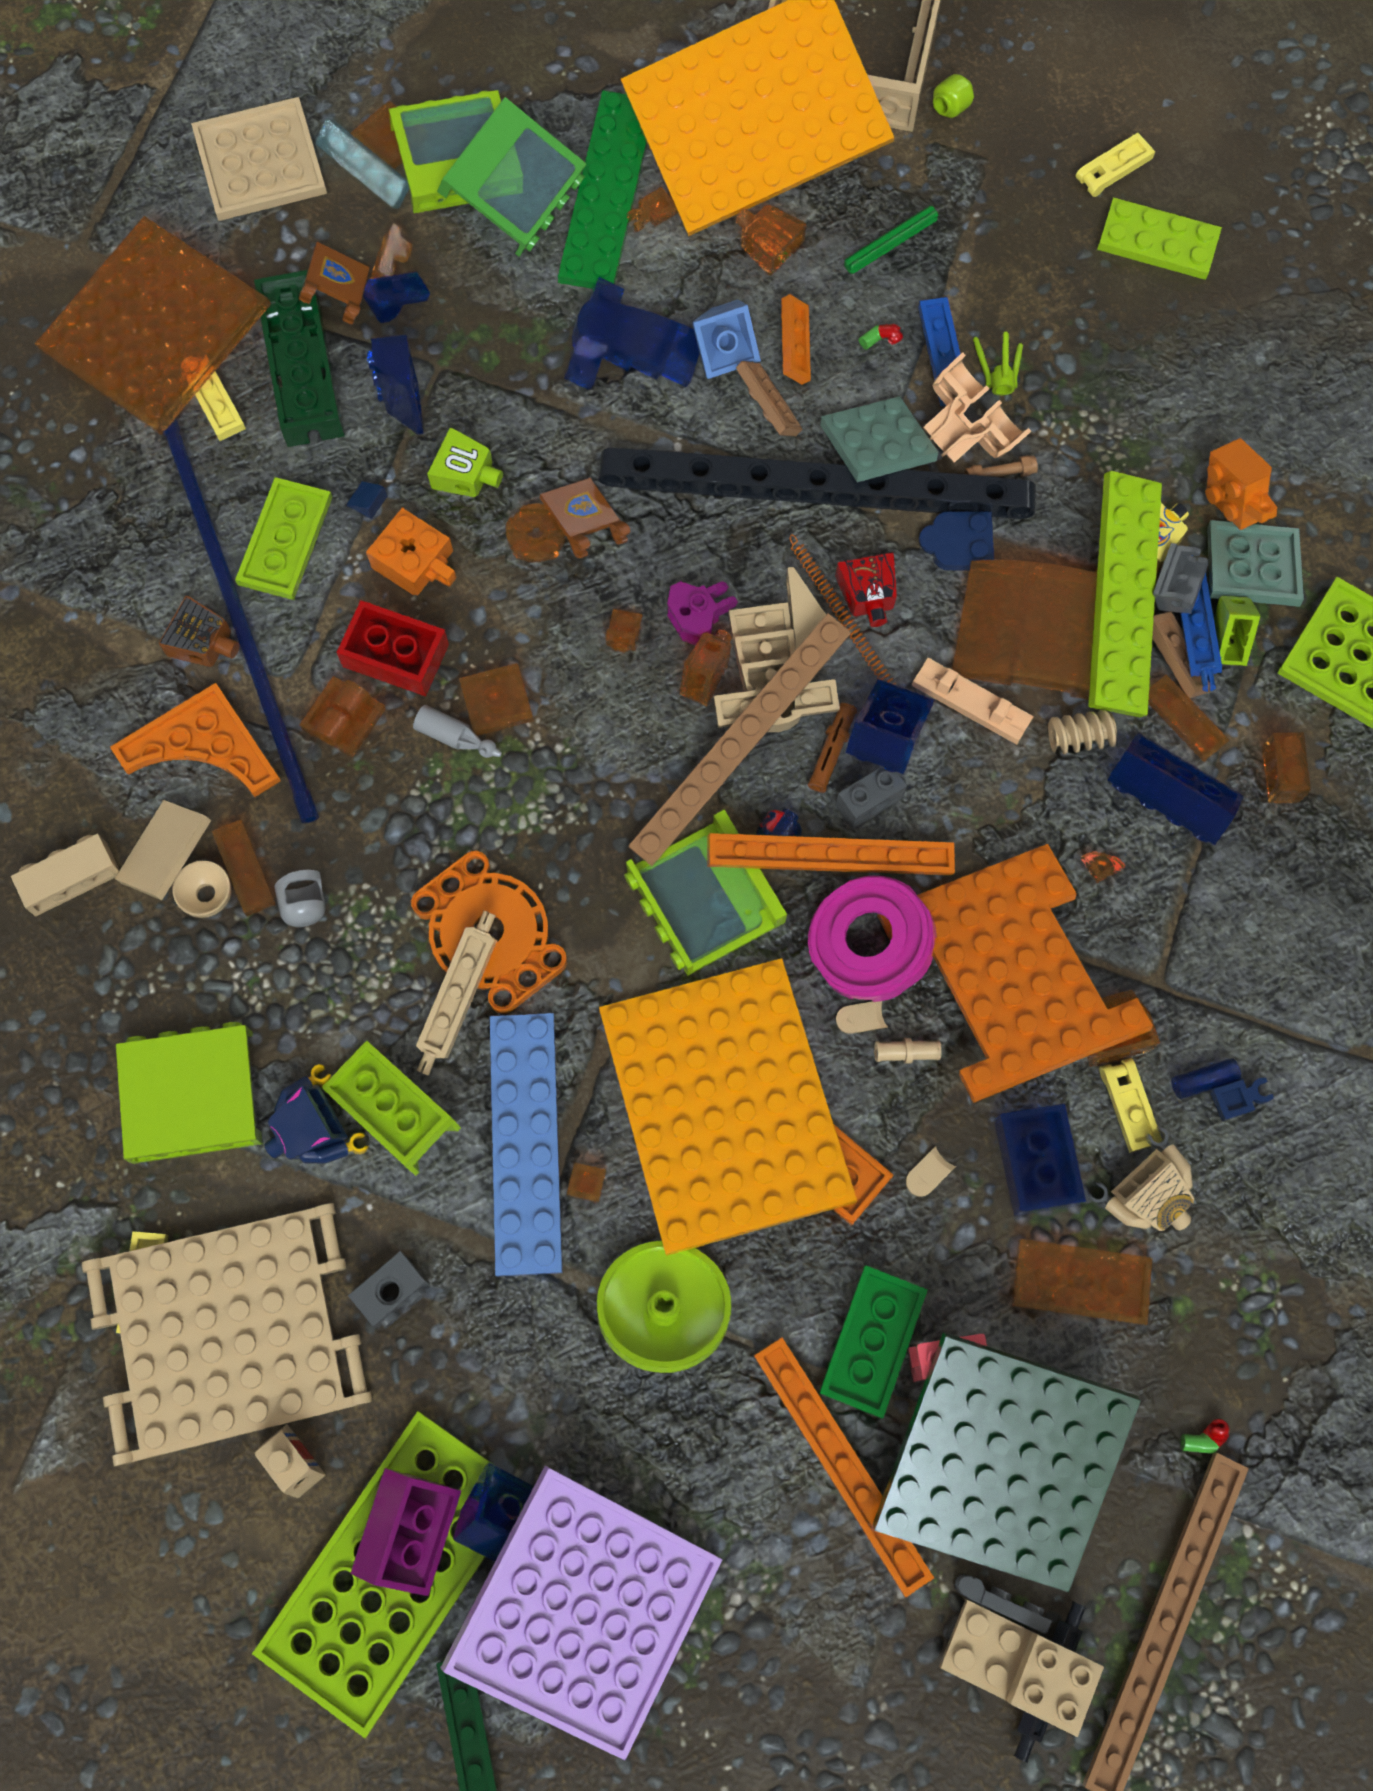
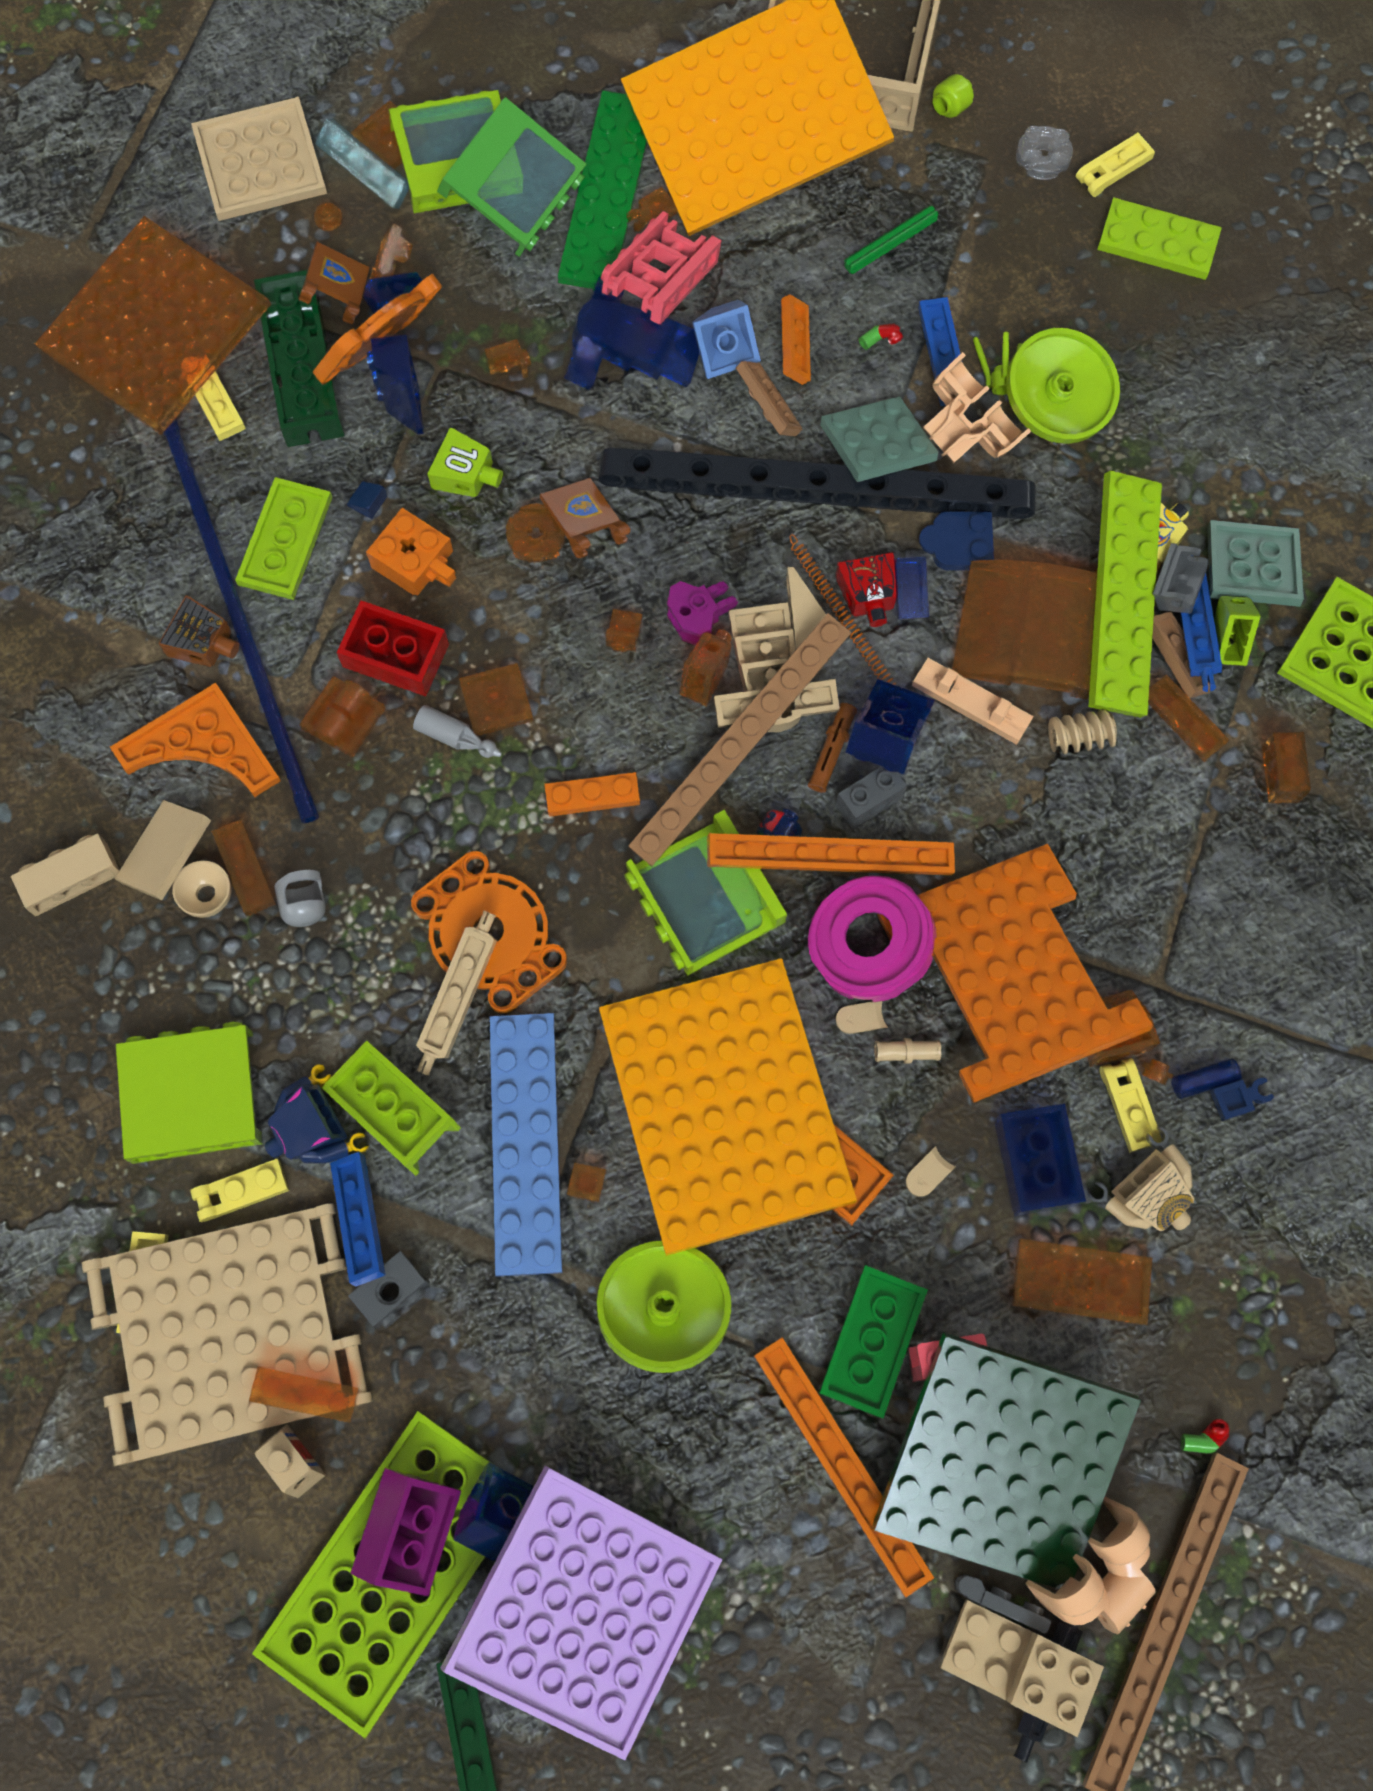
(240, 1190): none -> light yellow plate
(304, 1394): none -> clear orange plate
(325, 211): none -> clear orange plate
(357, 1219): none -> blue plate
(388, 320): none -> orange piece
(507, 355): none -> clear orange bracket
(592, 794): none -> orange plate
(646, 279): none -> coral fence
(770, 236): clear orange torso -> none
(911, 588): none -> clear blue plate
(1025, 466): medium nougat bar -> none
(1049, 139): none -> clear plate
(1063, 385): none -> lime dish
(1101, 865): clear orange tile -> none
(1124, 1588): none -> light nougat piece
(1157, 1071): none -> clear orange plate
(1176, 789): clear blue slope -> none
(1240, 484): orange hinge -> none

